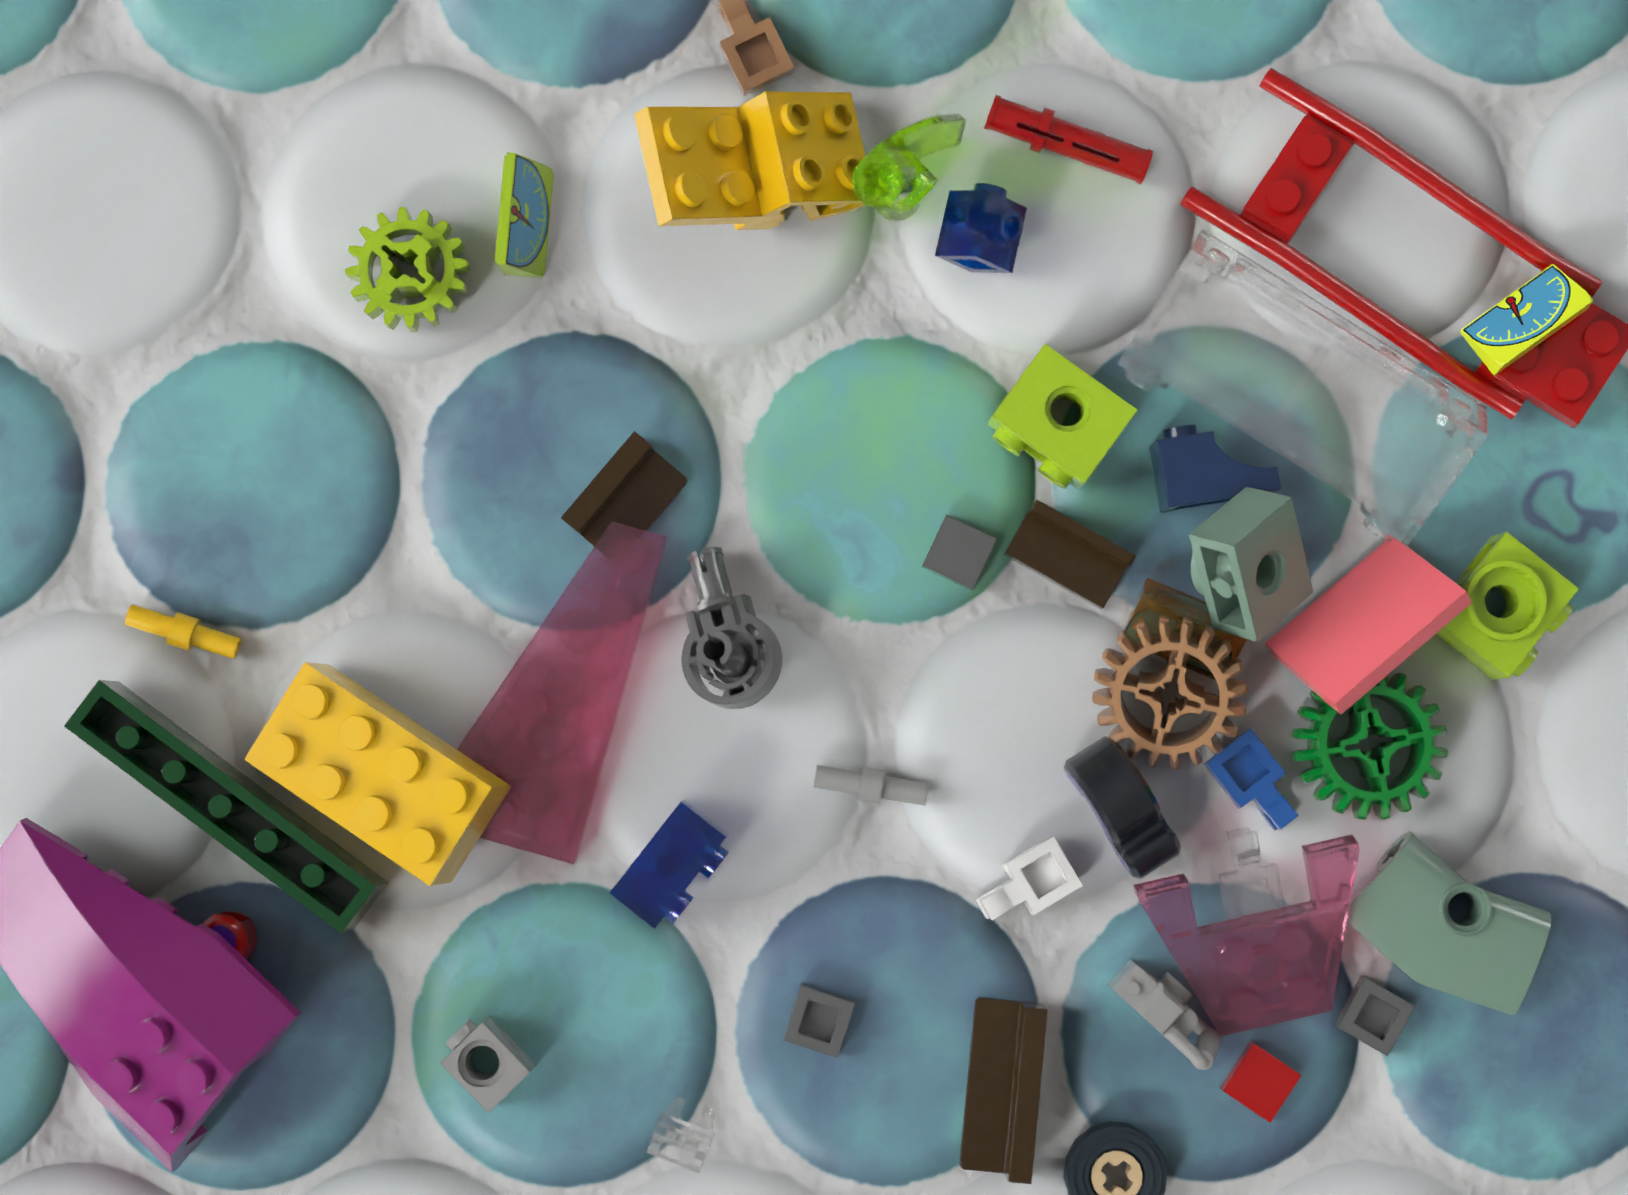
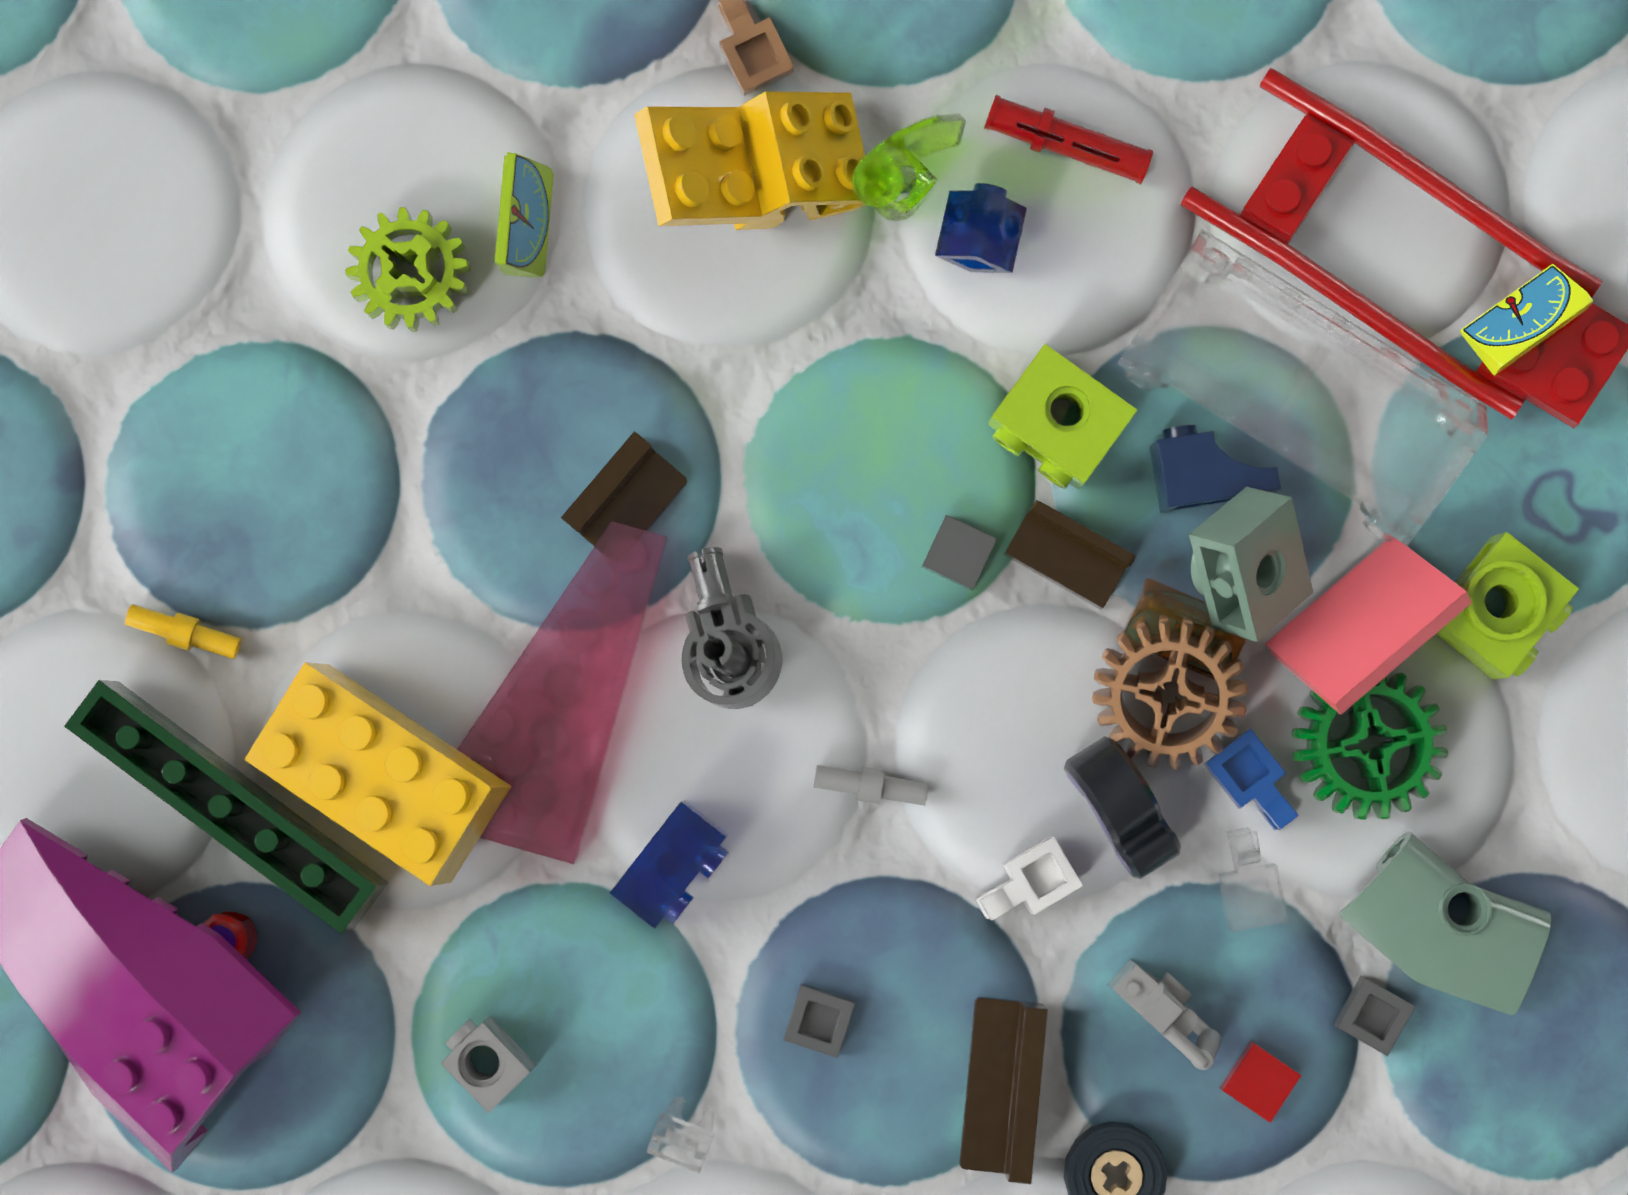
(1267, 962): clear pink wing -> none

